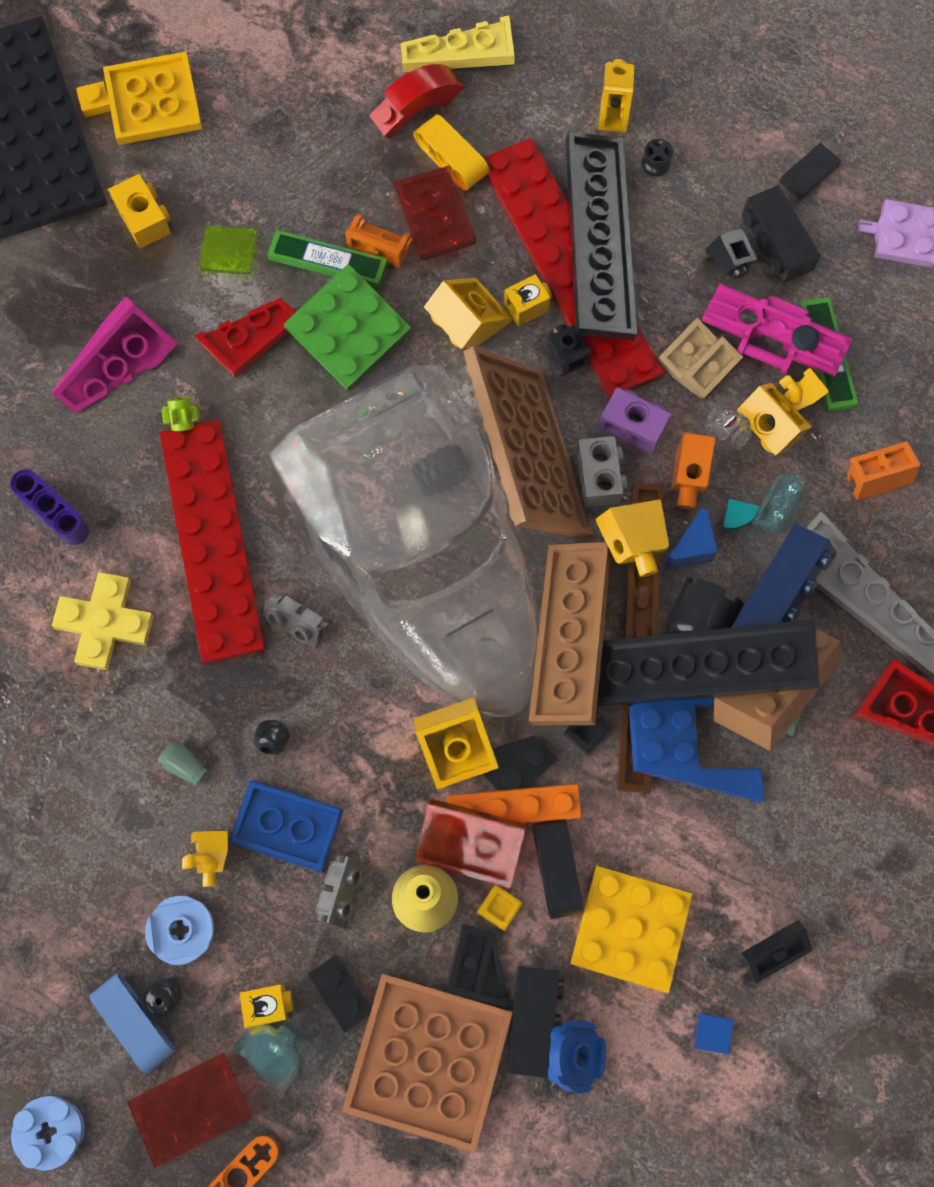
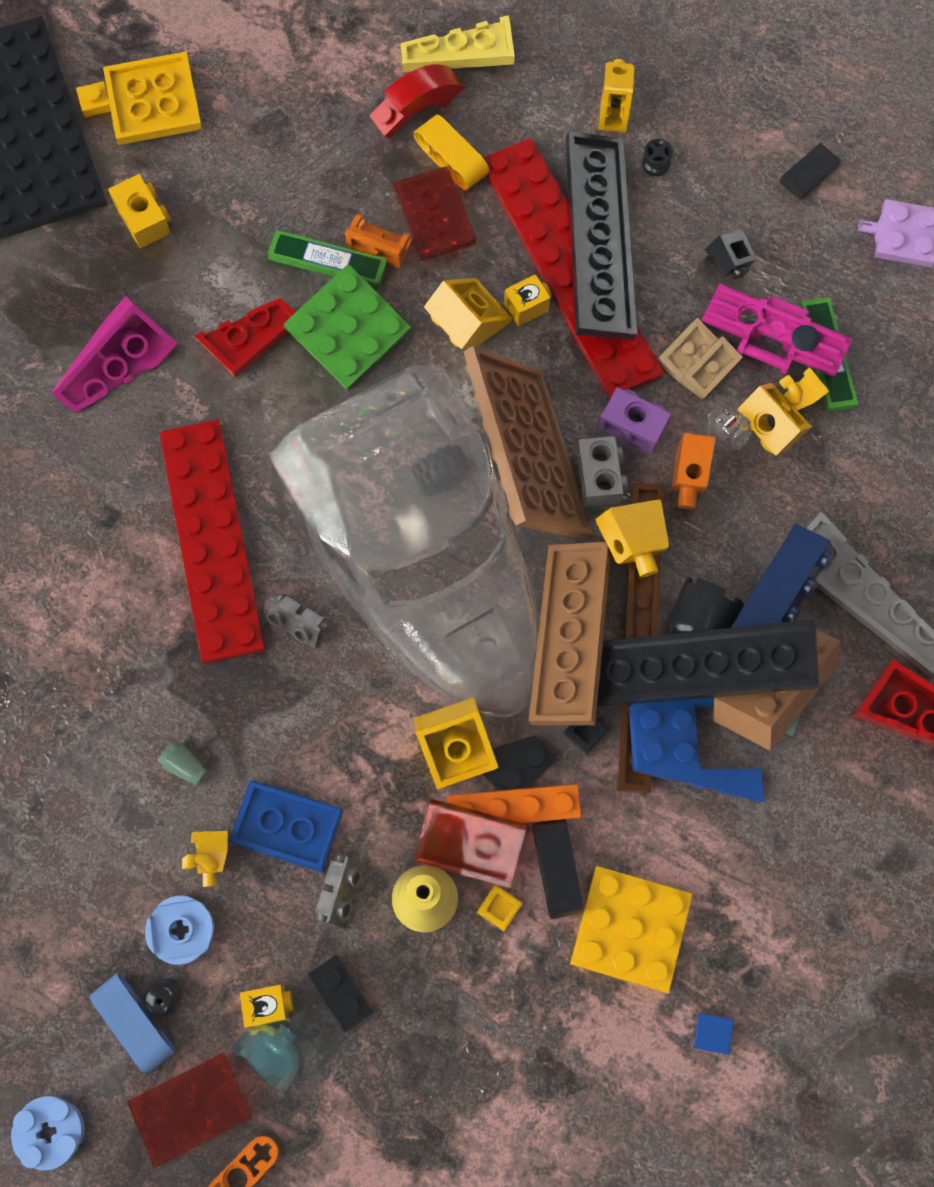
(40, 497): dark purple beam -> none
(102, 621): light yellow plate -> none
(180, 413): lime gear -> none
(228, 250): clear neon green piece -> none
(271, 737): black piece -> none
(427, 1063): nougat plate -> none
(477, 968): black wing -> none
(533, 1020): black brick -> none
(564, 1069): blue plate -> none
(567, 357): black brick -> none
(696, 544): blue slope -> none
(738, 515): teal tile -> none
(777, 951): black plate -> none
(780, 234): black brick -> none
(780, 503): clear light blue plate -> none
(883, 470): orange hinge -> none

